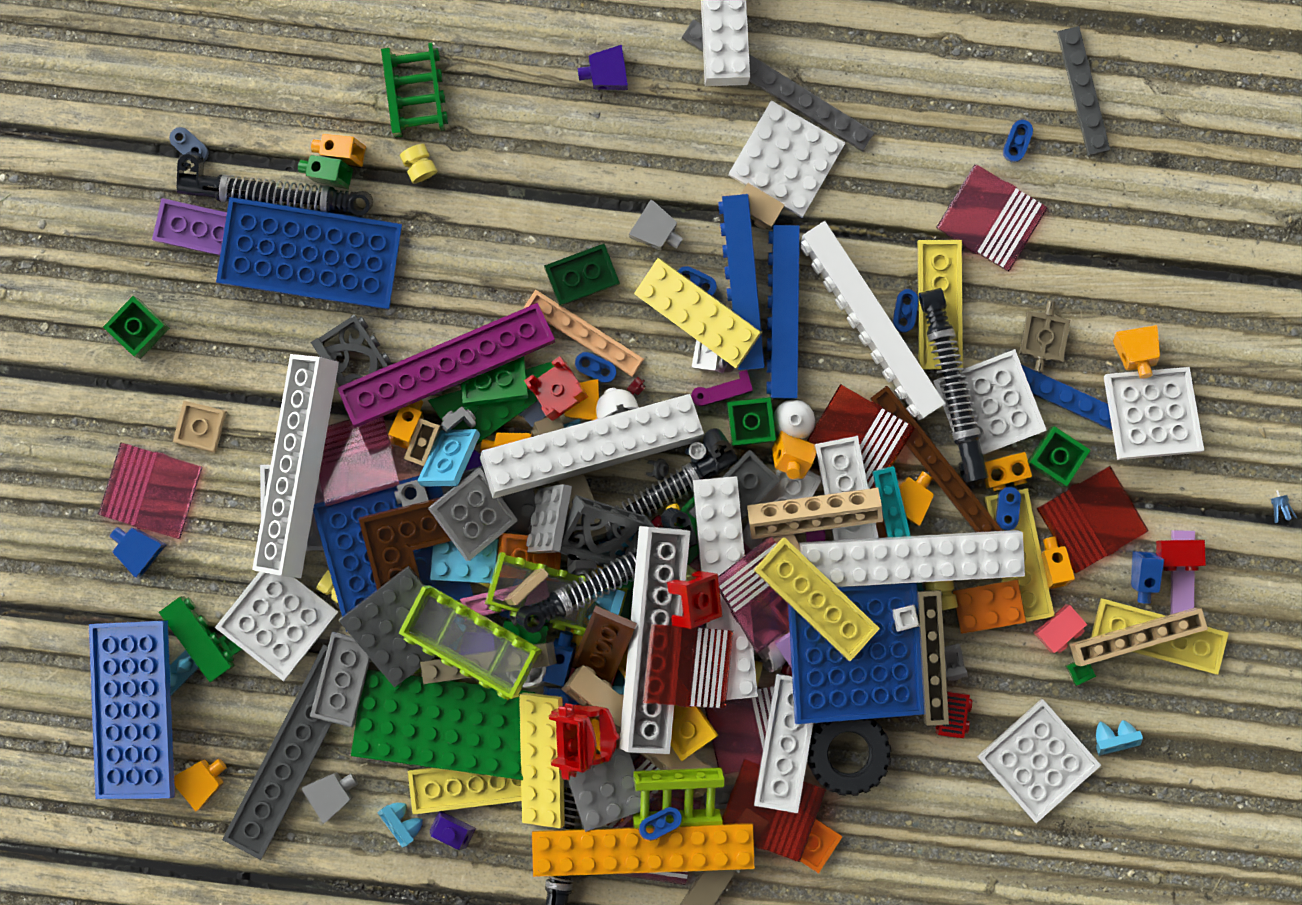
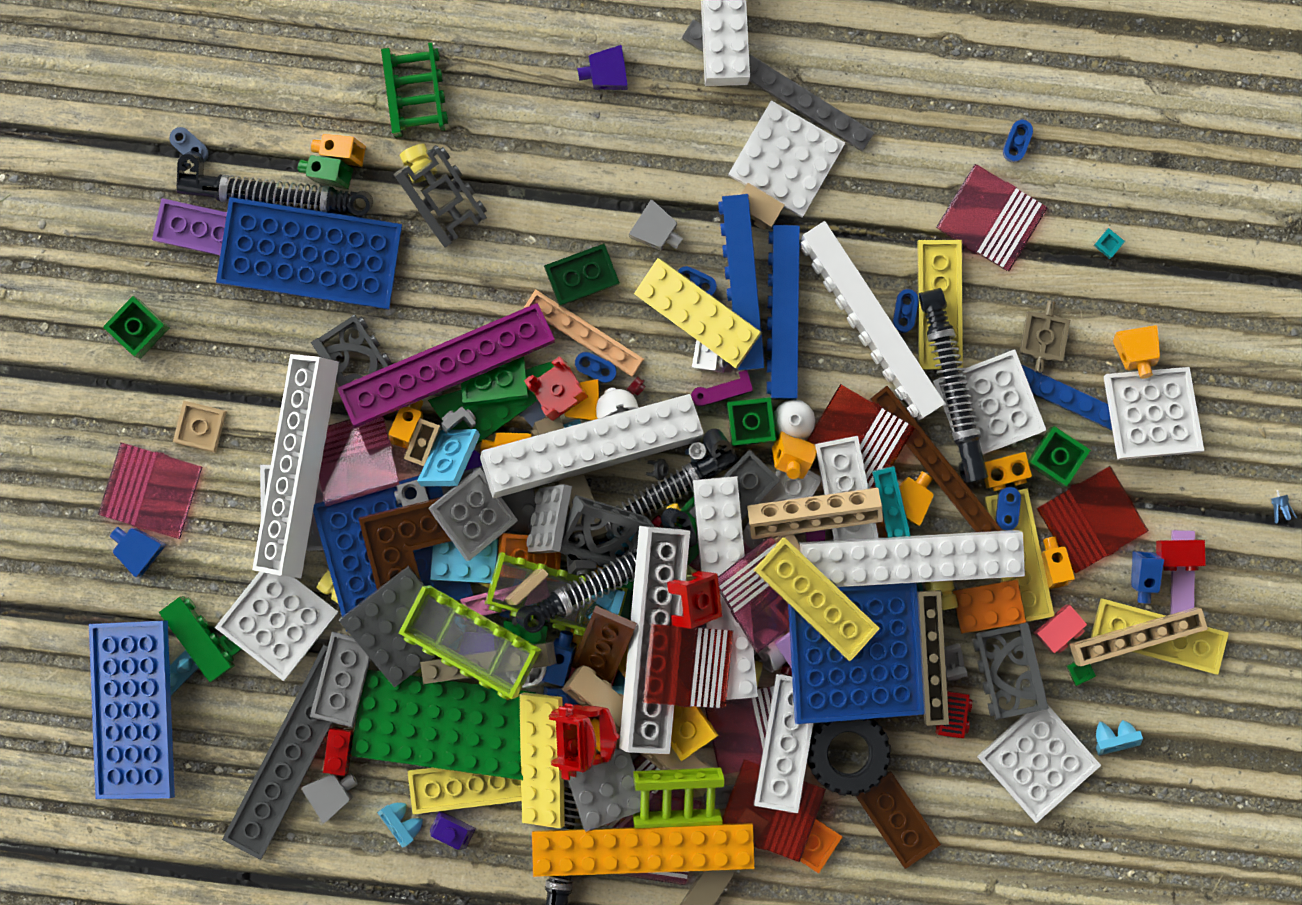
(200, 782): light orange torso -> none
(338, 751): none -> red brick
(427, 204): none -> dark grey fence
(659, 823): blue plate -> none
(898, 821): none -> reddish brown plate
(905, 618): white tile -> none
(1022, 643): none -> dark grey fence
(1083, 91): dark grey plate -> none
(1109, 243): none -> teal plate

